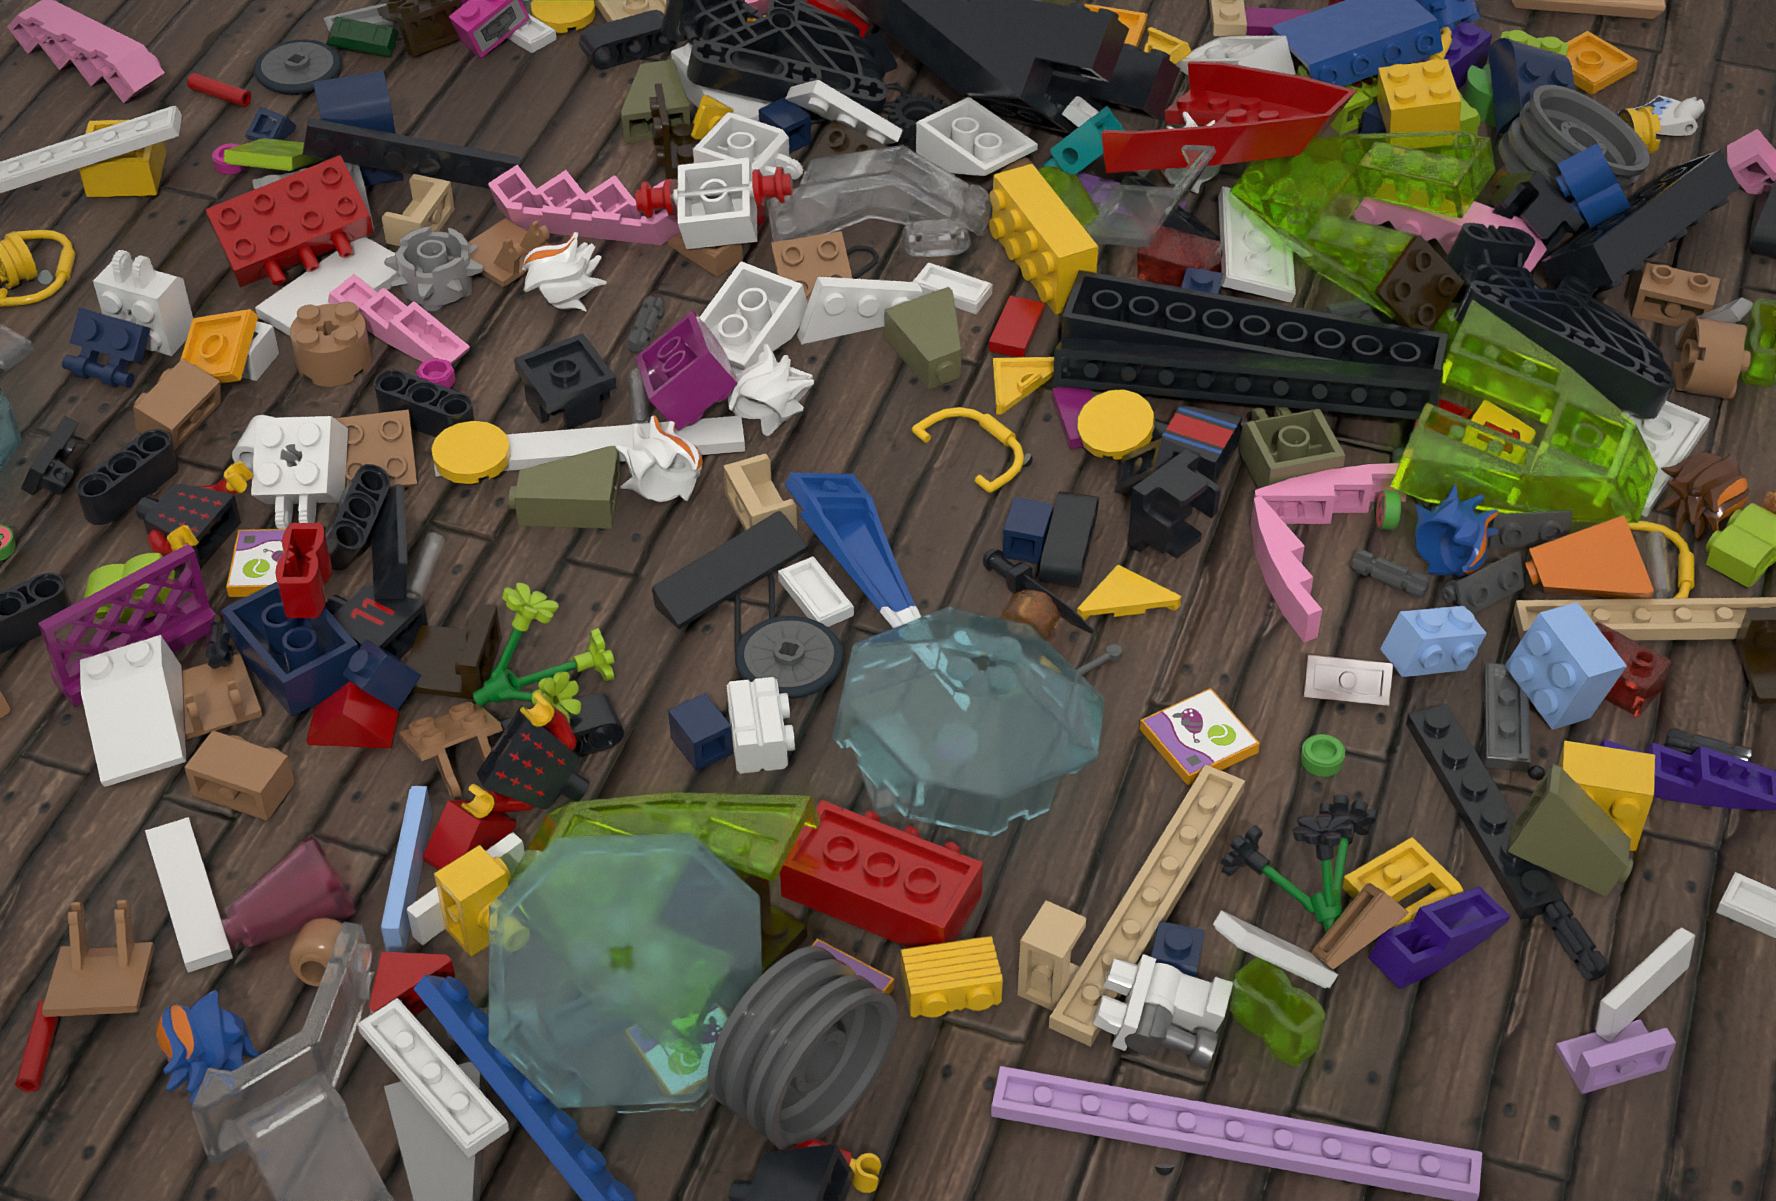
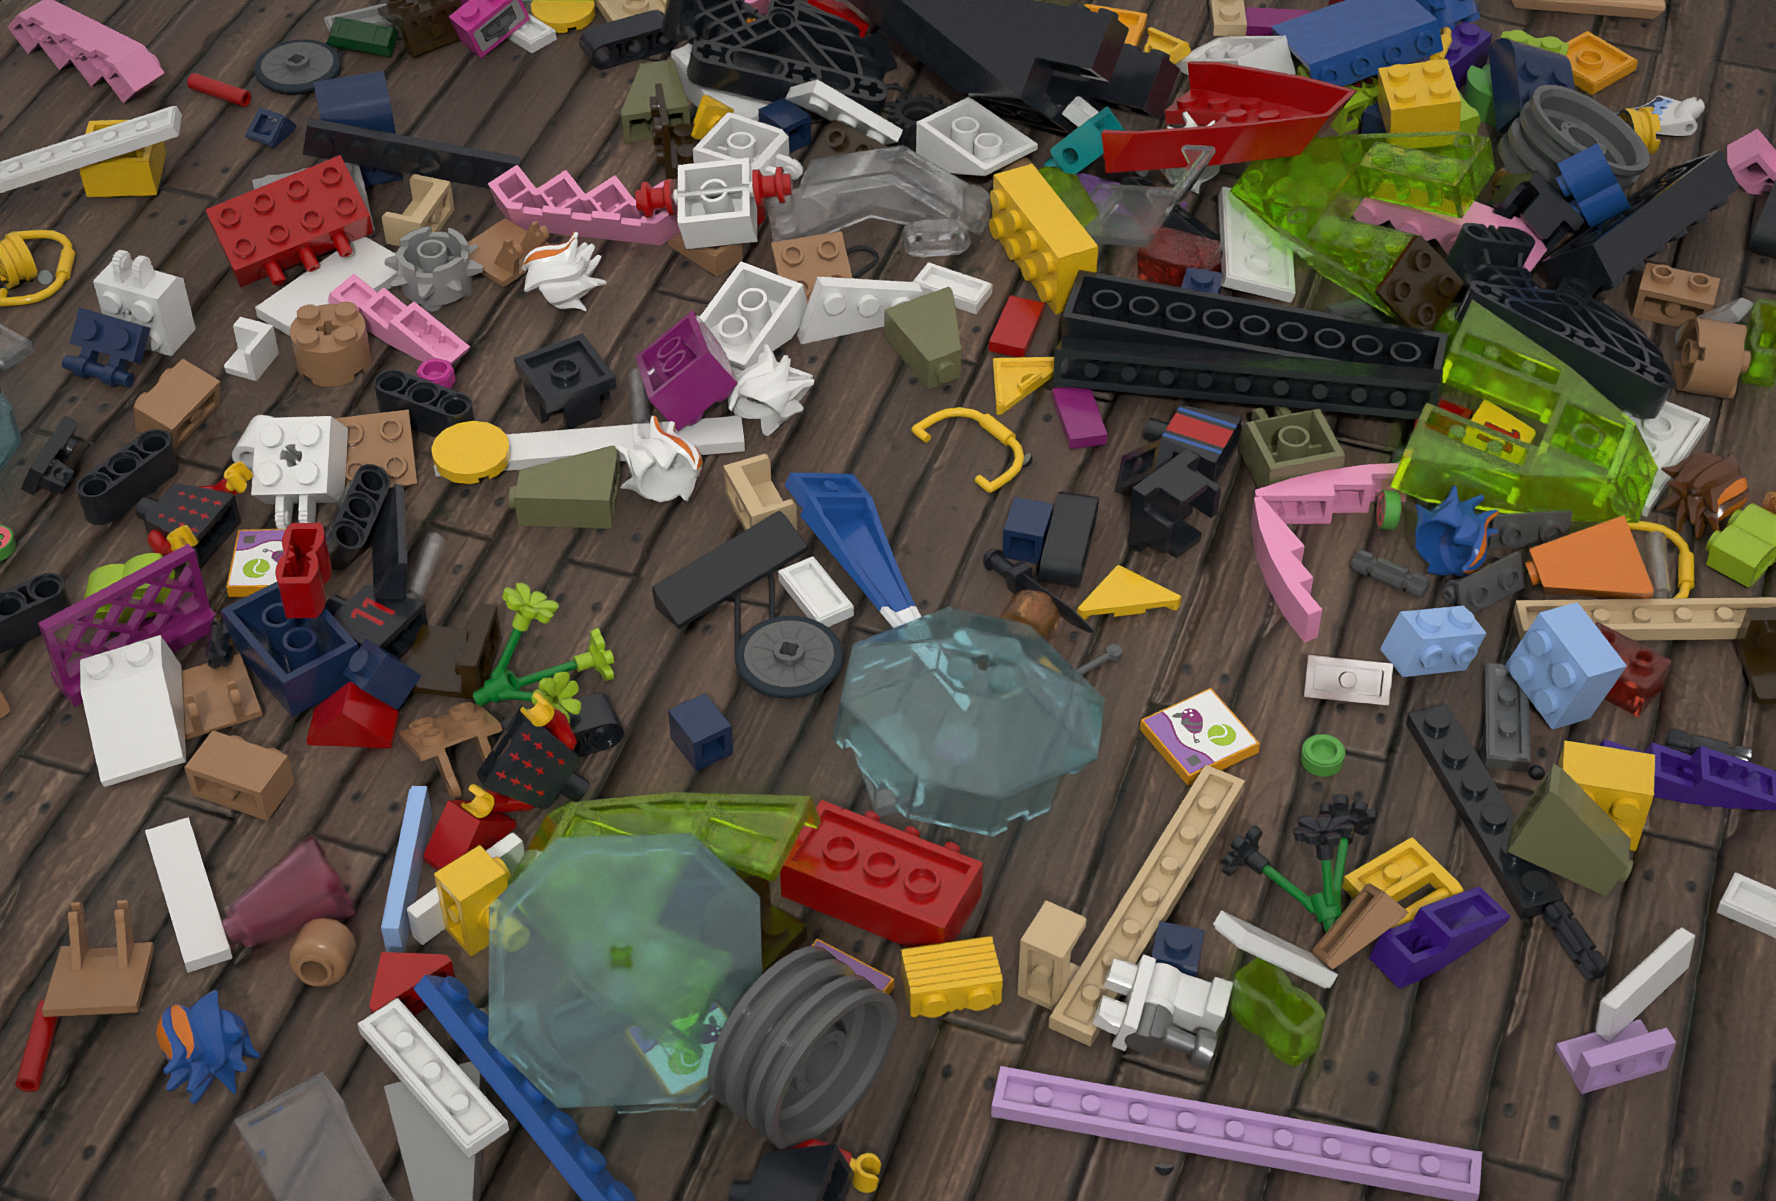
(221, 166): dark pink tile -> none
(221, 343): light orange tile -> none
(270, 155): lime tile -> none
(315, 1049): clear windscreen -> none
(645, 324): dark grey axle -> none
(758, 725): white brick -> none
(1116, 423): yellow tile -> none

